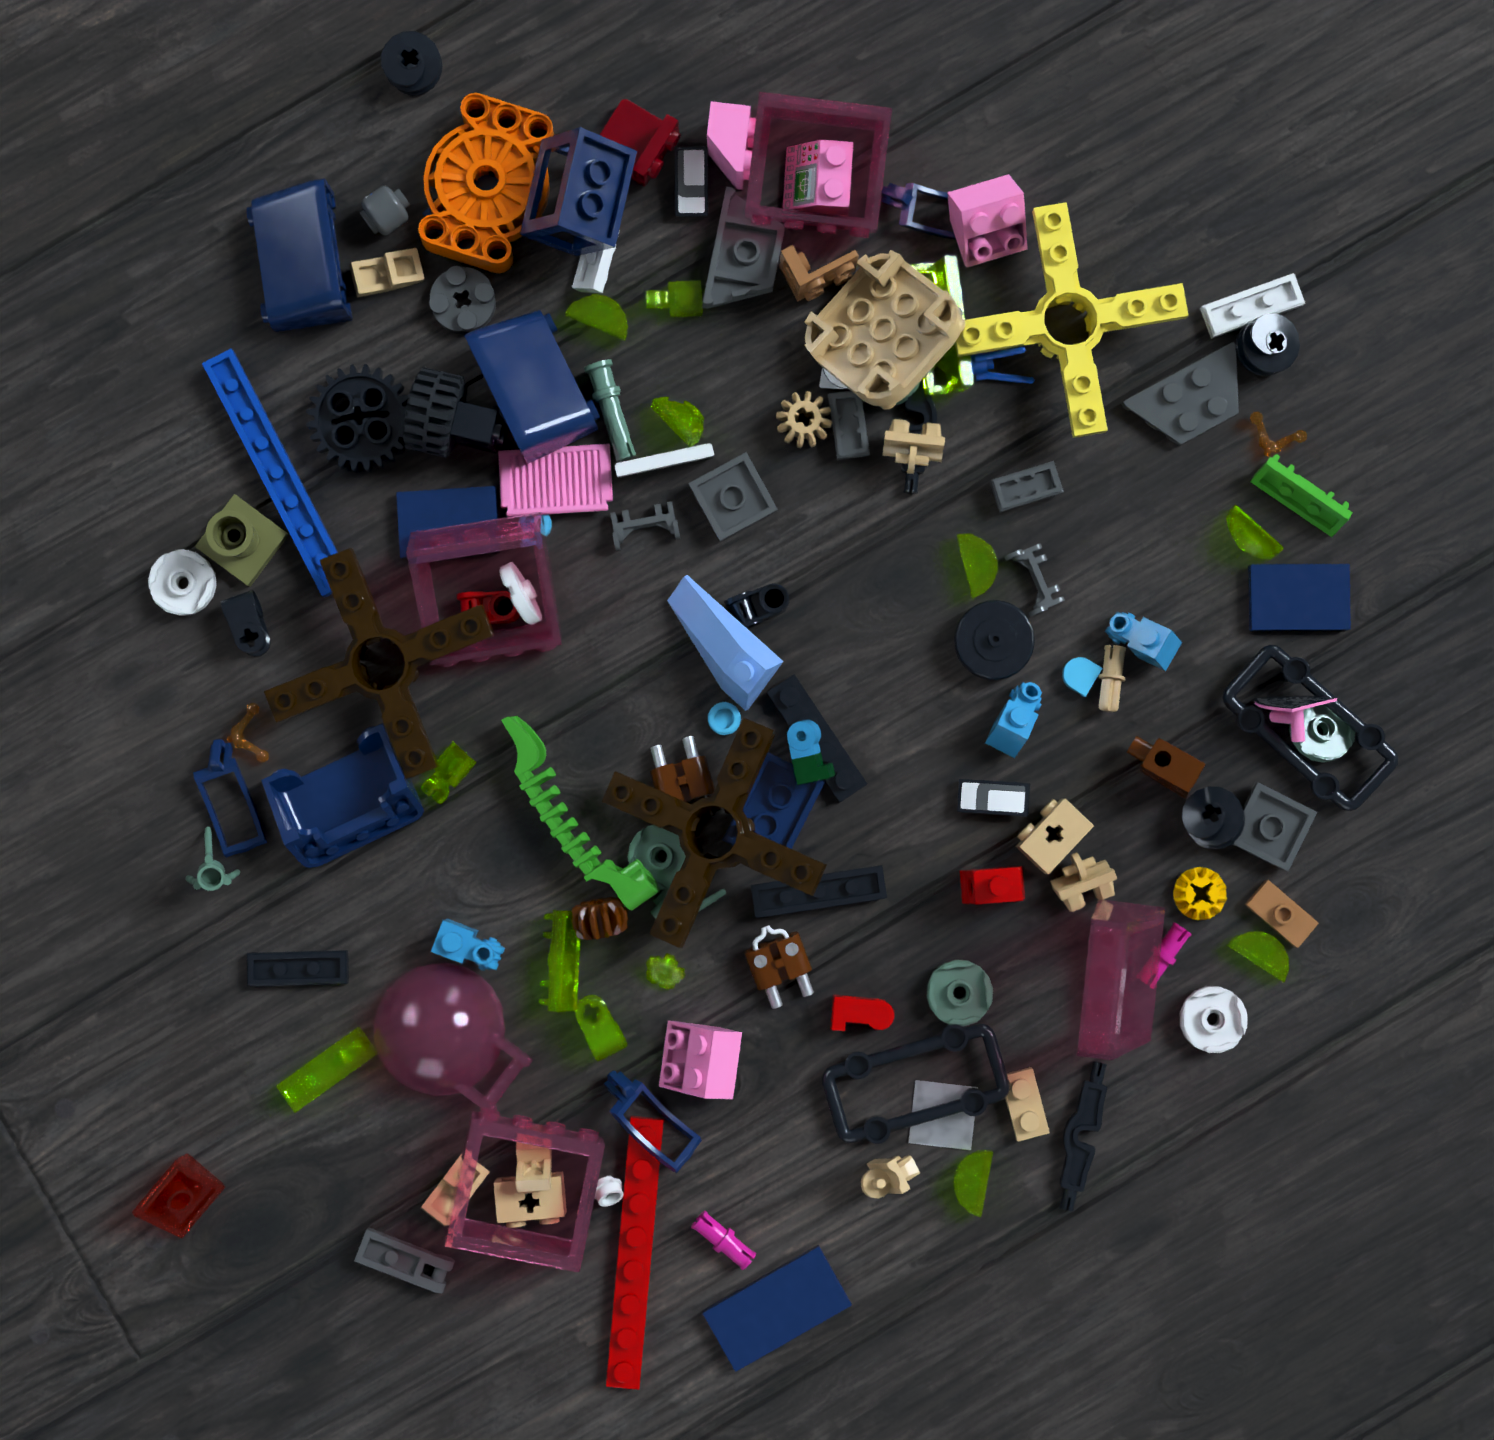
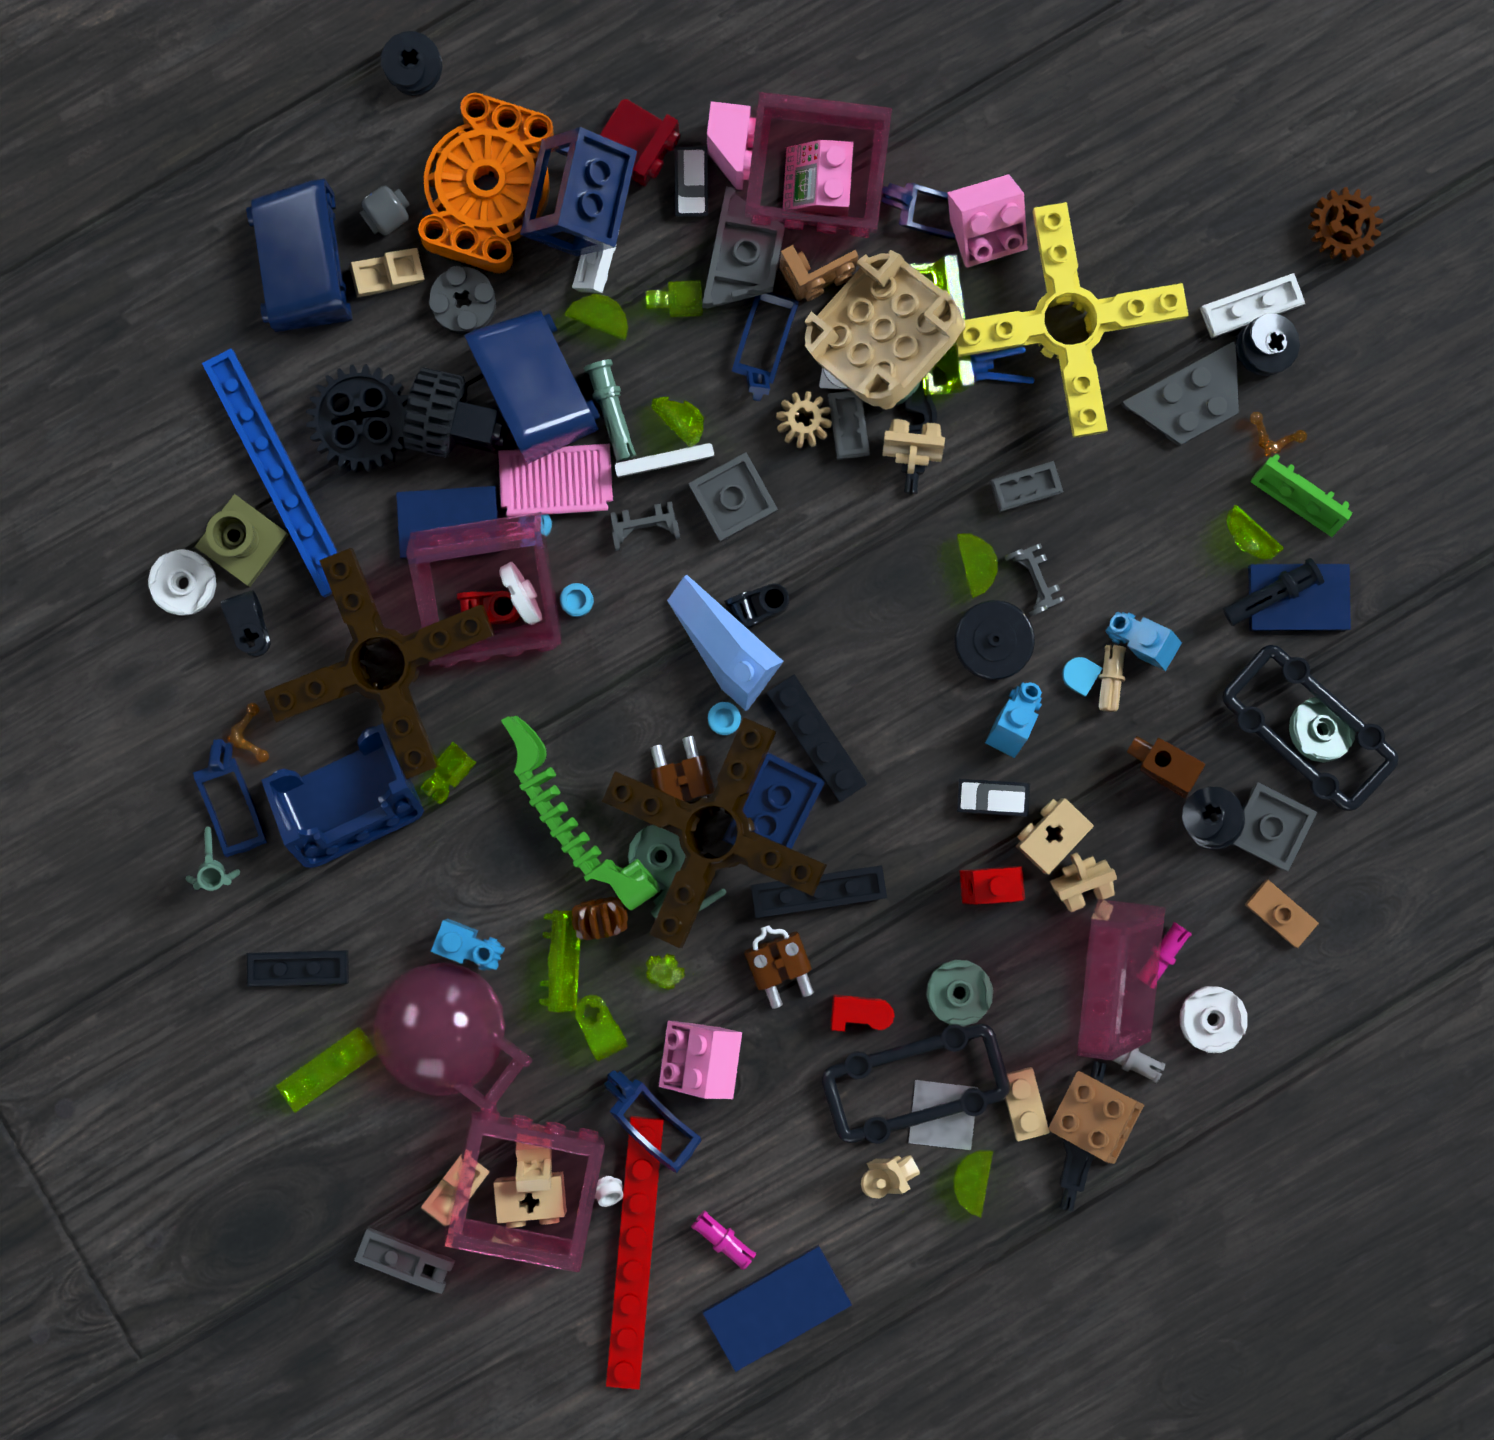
(179, 1196): clear red slope -> none
(576, 600): none -> medium azure tile
(754, 374): none -> dark blue sword
(806, 754): leg -> none
(1096, 1117): none -> medium nougat bracket
(1141, 1064): none -> light grey pin
(1184, 893): yellow gear -> none
(1262, 951): clear neon green plate -> none
(1287, 585): none -> black pin
(1291, 711): shield -> none
(1339, 212): none -> reddish brown gear

